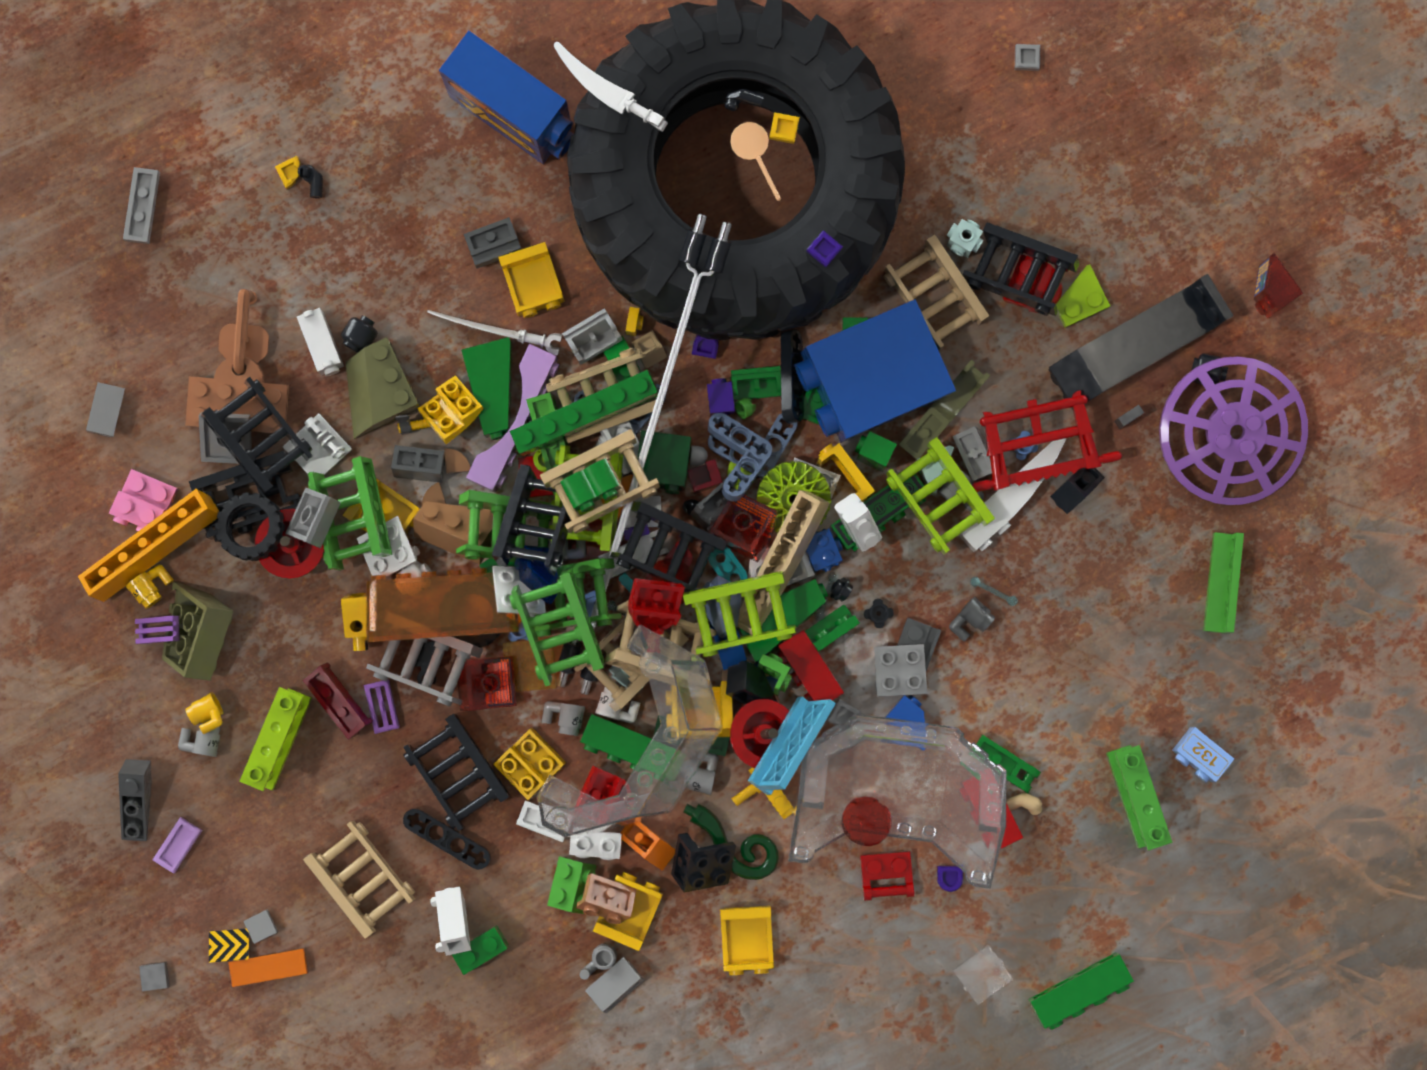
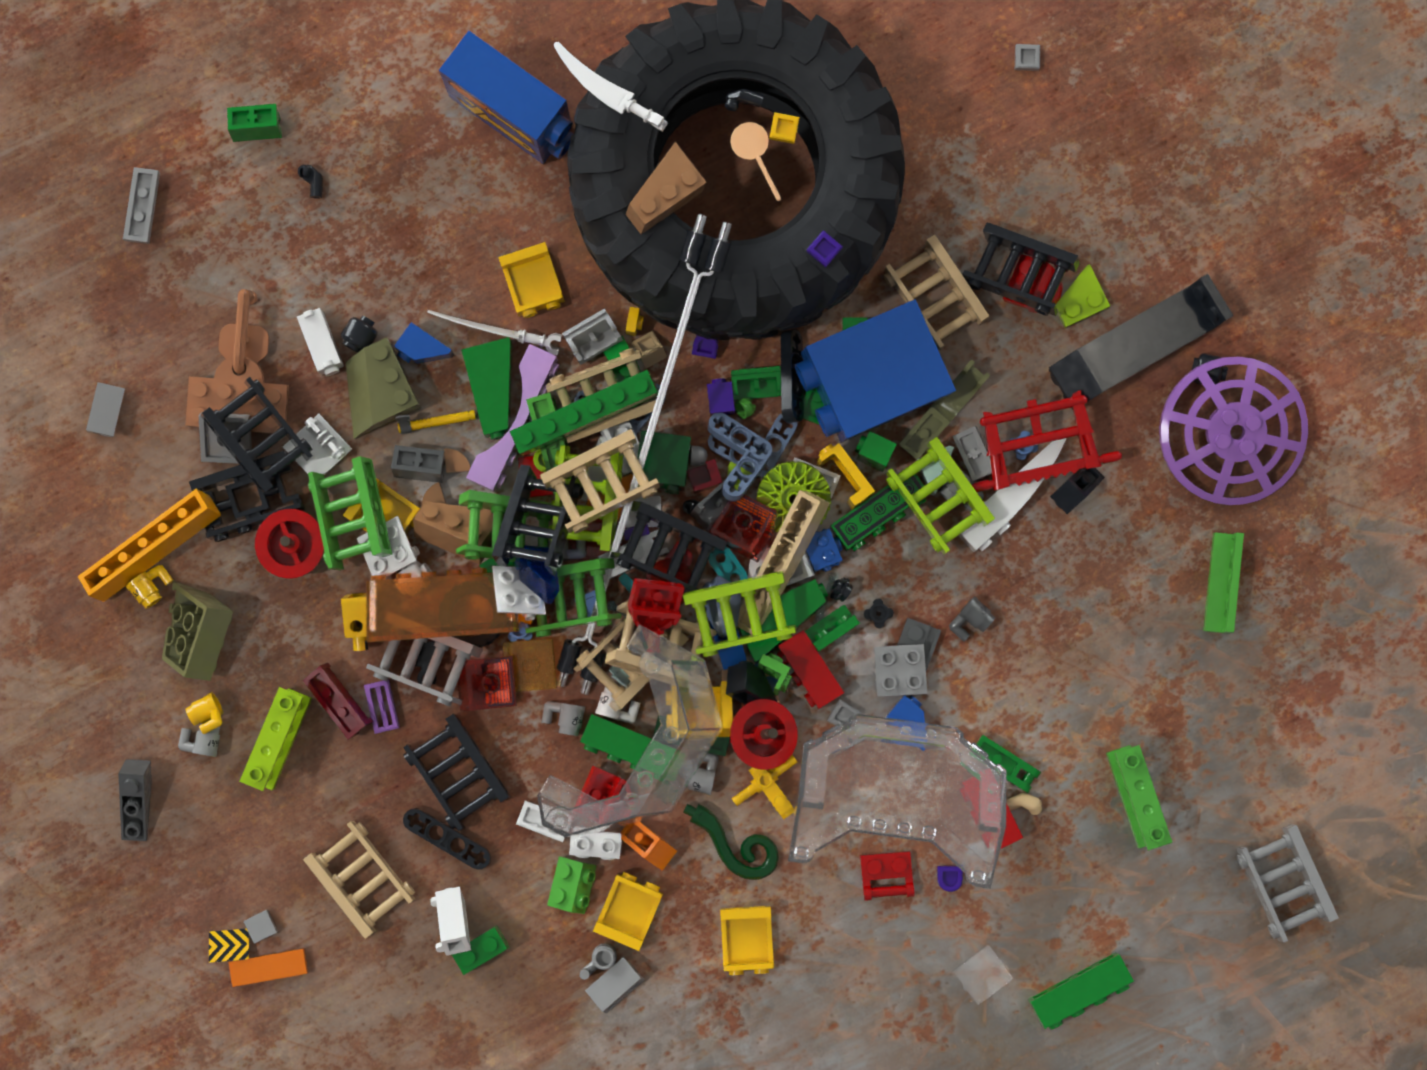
(142, 500): bright pink plate -> none
(143, 630): medium lavender tile -> none
(154, 976): flat silver tile -> none
(177, 845): lavender tile -> none
(226, 519): black tyre -> none
(254, 122): none -> green hinge
(289, 171): yellow tile -> none
(313, 517): light grey slope -> none
(420, 346): none -> blue slope
(451, 409): yellow slope -> none
(492, 242): dark grey plate -> none
(529, 763): yellow slope -> none
(575, 608): bright green fence -> none
(591, 485): green brick -> none
(607, 899): nougat bracket -> none
(666, 190): none -> medium nougat wedge
(703, 866): black bracket -> none
(791, 744): medium azure fence -> none
(858, 522): white brick -> none
(866, 821): clear red tile -> none
(963, 246): light aqua brick -> none
(1012, 600): clear light blue hinge -> none
(1129, 417): flat silver tile -> none
(1202, 754): light blue brick -> none
(1274, 287): clear red slope -> none
(1302, 863): none -> light grey fence

